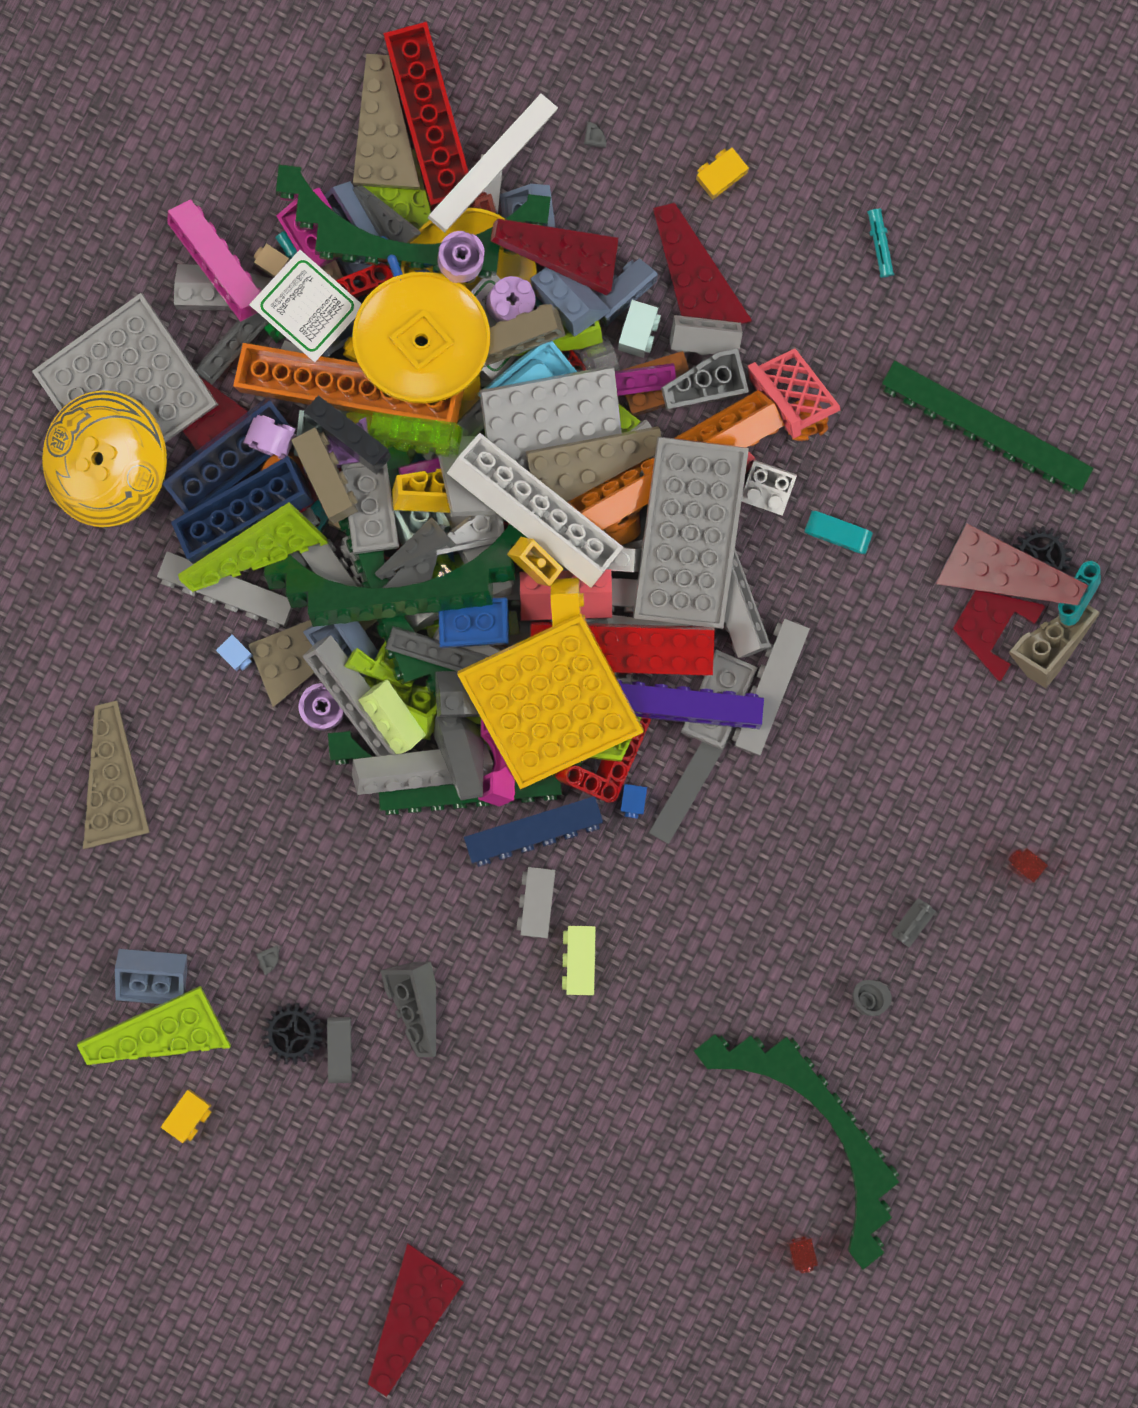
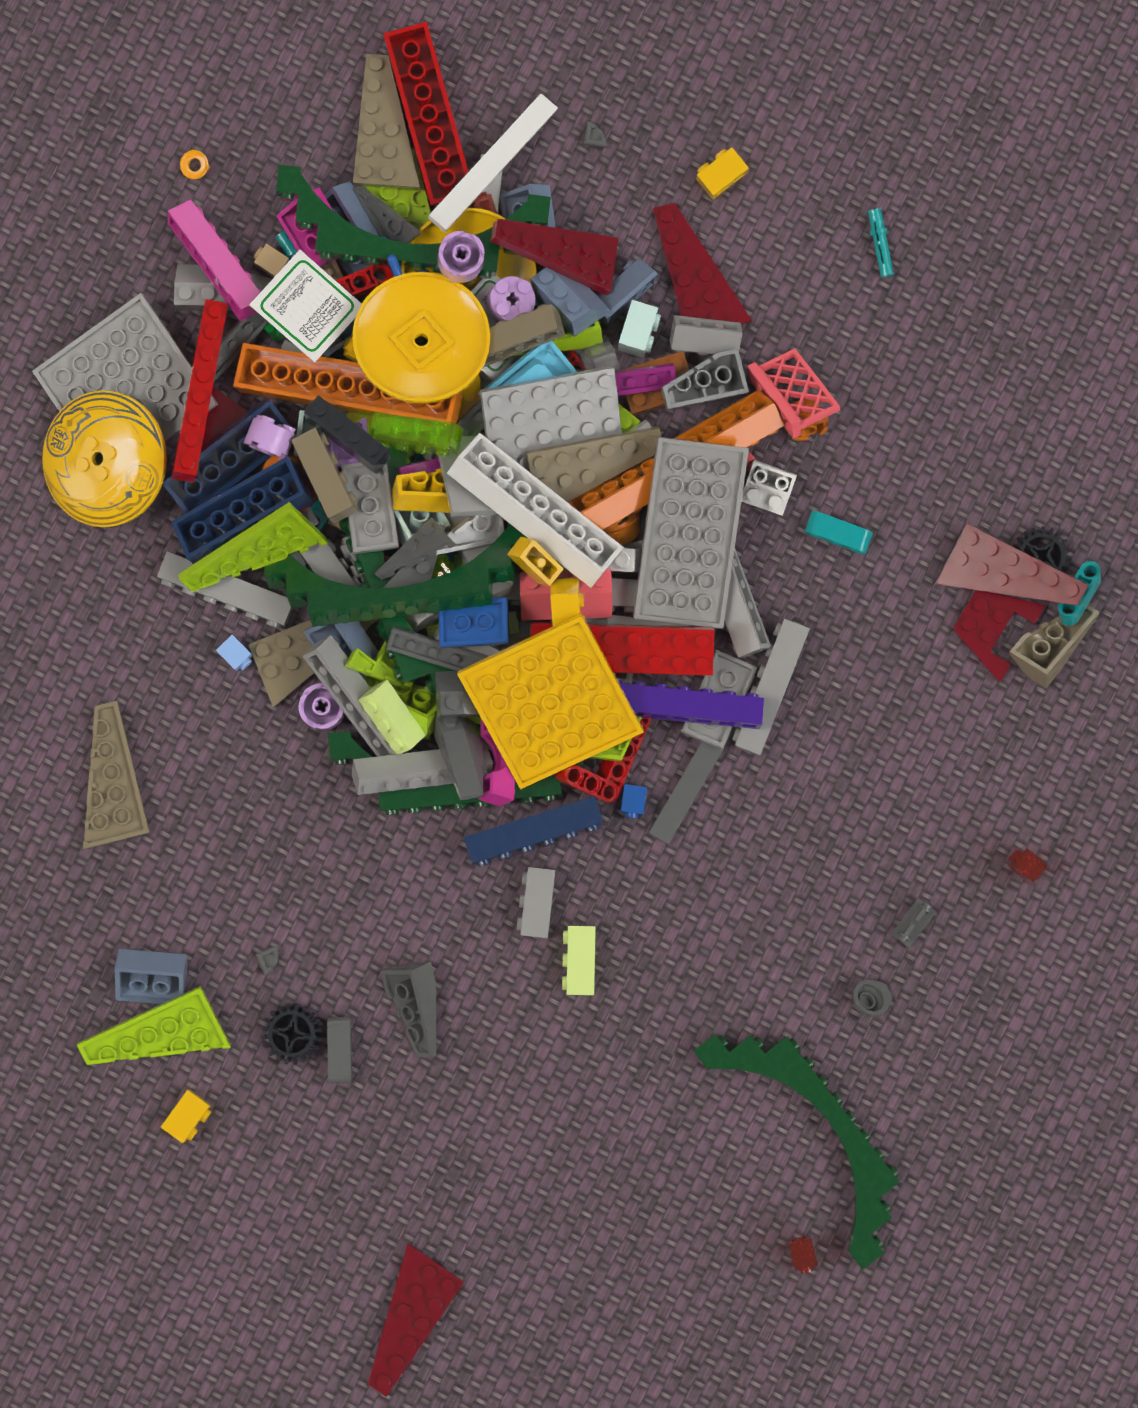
(185, 162): none -> light orange piece
(199, 391): none -> red brick
(986, 427): dark green brick -> none

